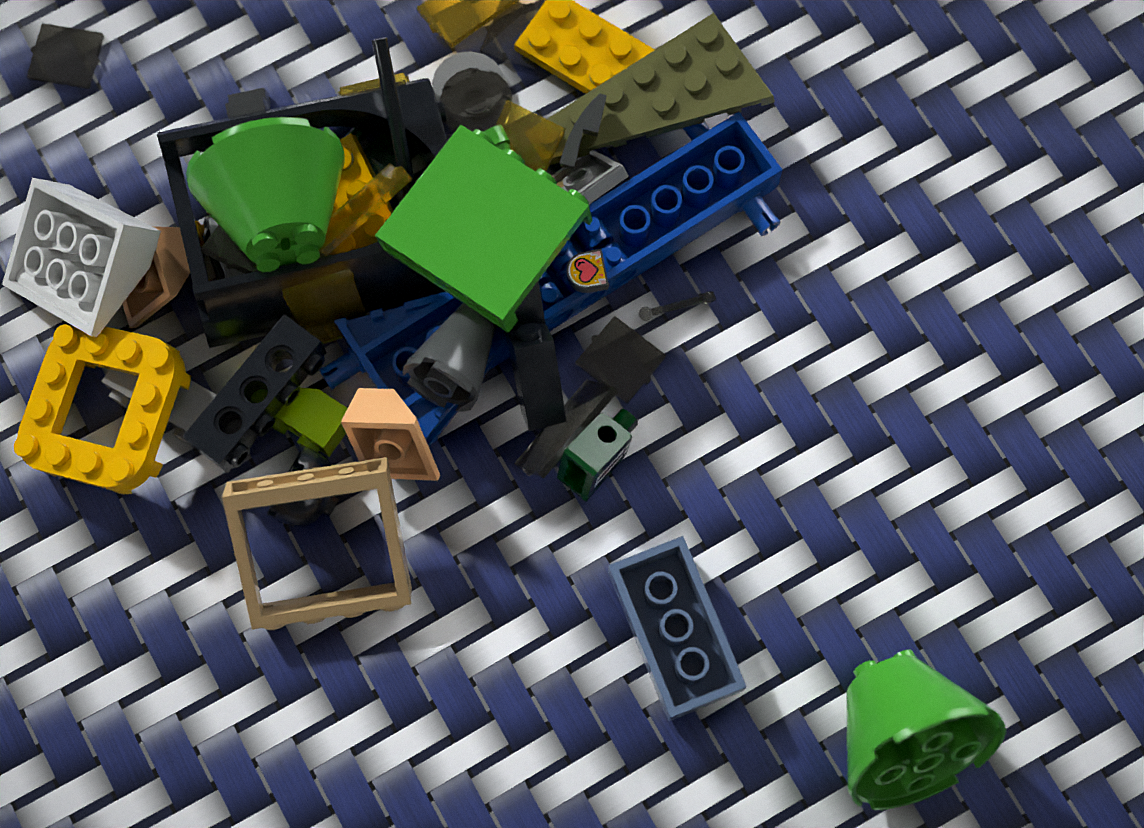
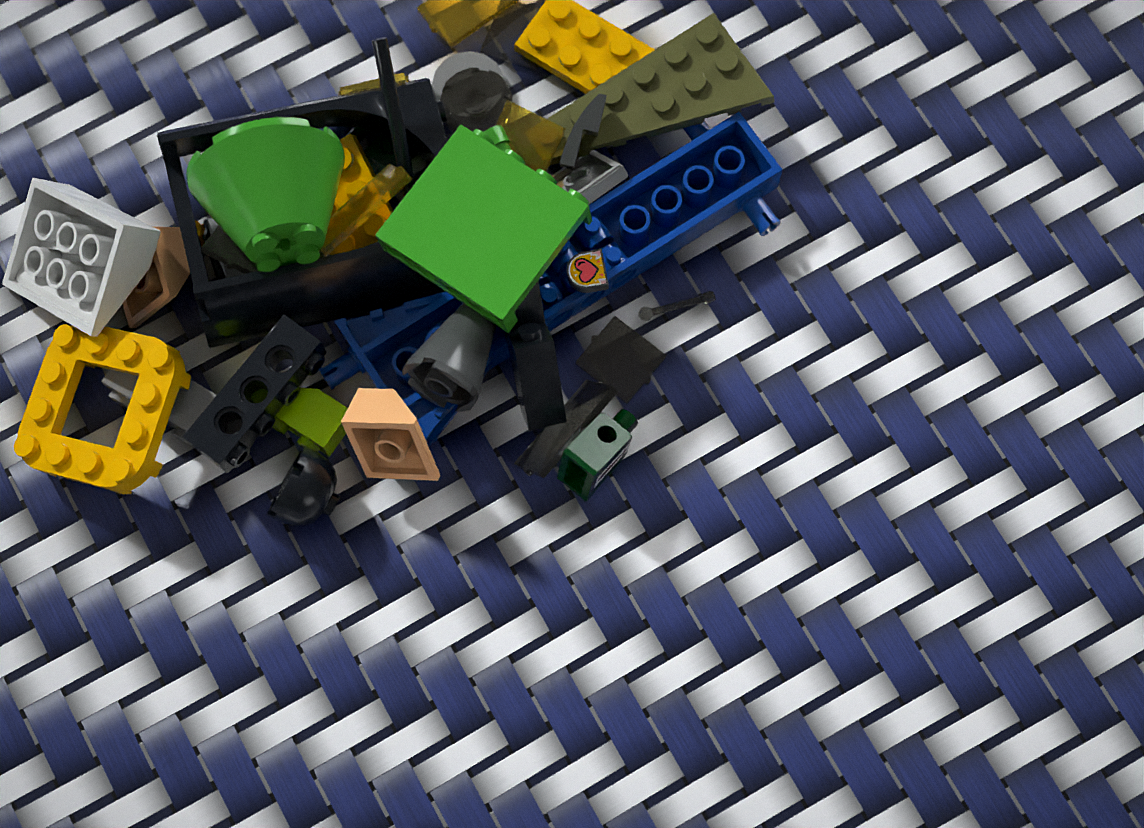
(65, 56): clear smoke piece -> none
(248, 102): dark grey slope -> none
(310, 485): tan window -> none
(323, 301): clear yellow piece -> none
(676, 628): sand blue brick -> none
(912, 732): bright green cone -> none

